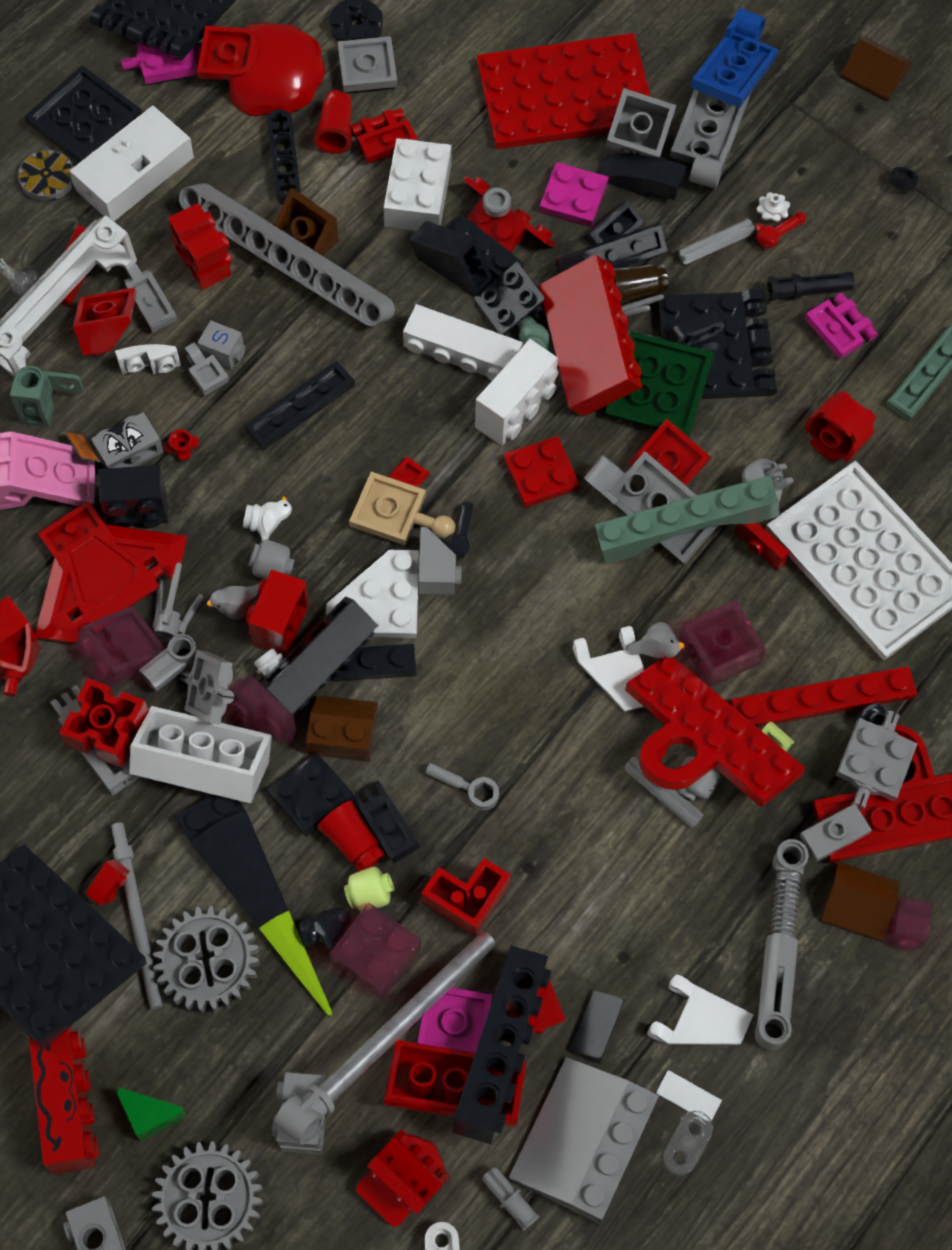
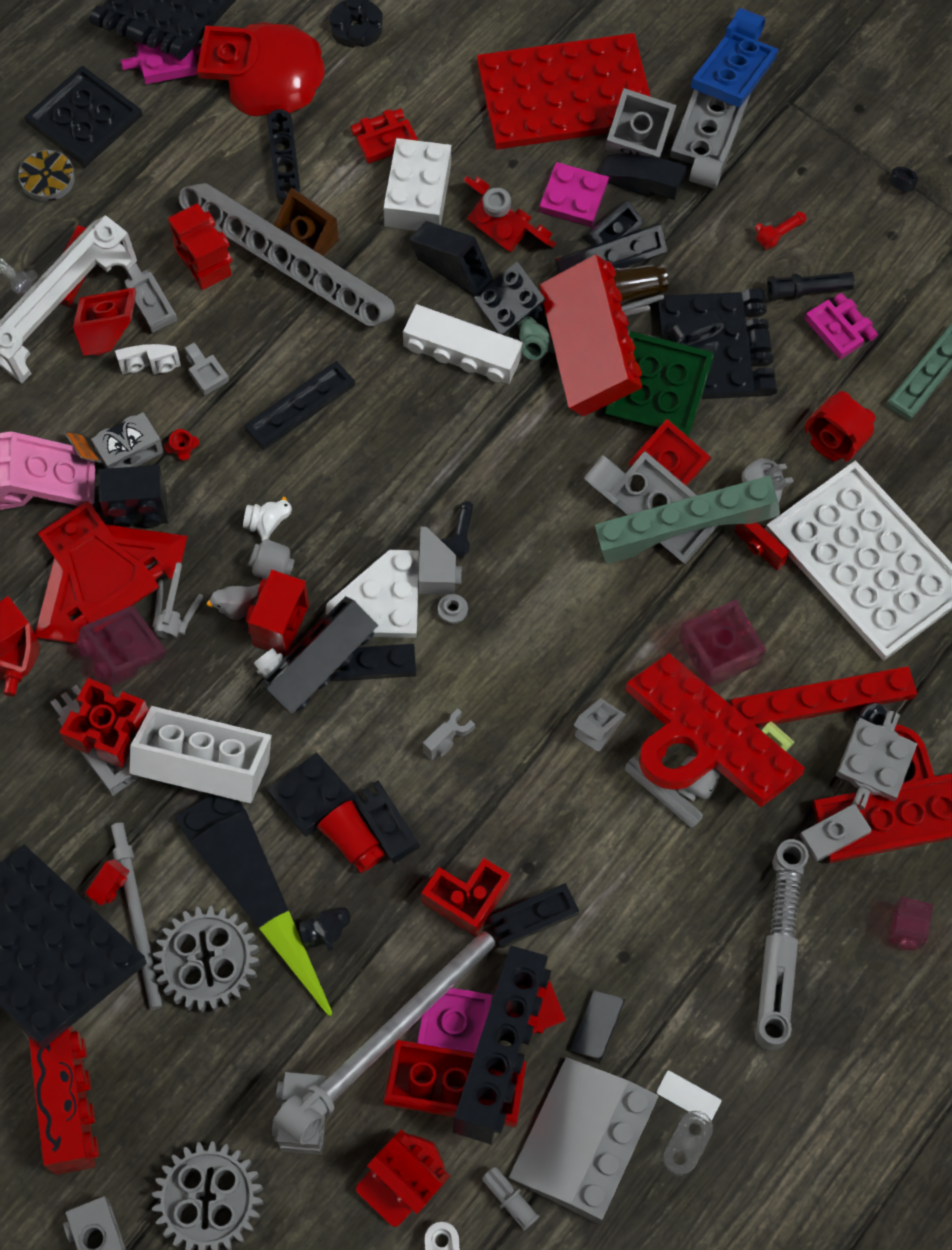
(33, 393): sand green piece -> none
(132, 163): white brick -> none
(149, 1114): green slope -> none
(169, 665): light grey piece -> none
(208, 687): light grey plate -> none
(223, 343): light grey brick -> none
(259, 708): clear pink plate -> none
(335, 124): red plant -> none
(342, 728): reddish brown slope -> none
(367, 64): light grey plate -> none
(368, 886): yellowish green head -> none
(375, 951): clear pink brick -> none
(392, 508): tan plate -> none
(410, 473): red tile -> none
(441, 739): none -> light grey plate
(452, 616): none -> light grey plate
(458, 782): light grey piece -> none
(495, 255): black plate -> none
(516, 393): white brick -> none
(534, 915): none -> black hinge
(541, 472): red plate -> none
(598, 724): none -> light grey slope
(613, 669): white flag -> none
(657, 642): light grey animal -> none
(703, 1020): white flag -> none
(716, 241): light grey axle -> none
(773, 207): white plant -> none
(860, 902): reddish brown slope -> none
(876, 68): reddish brown slope -> none

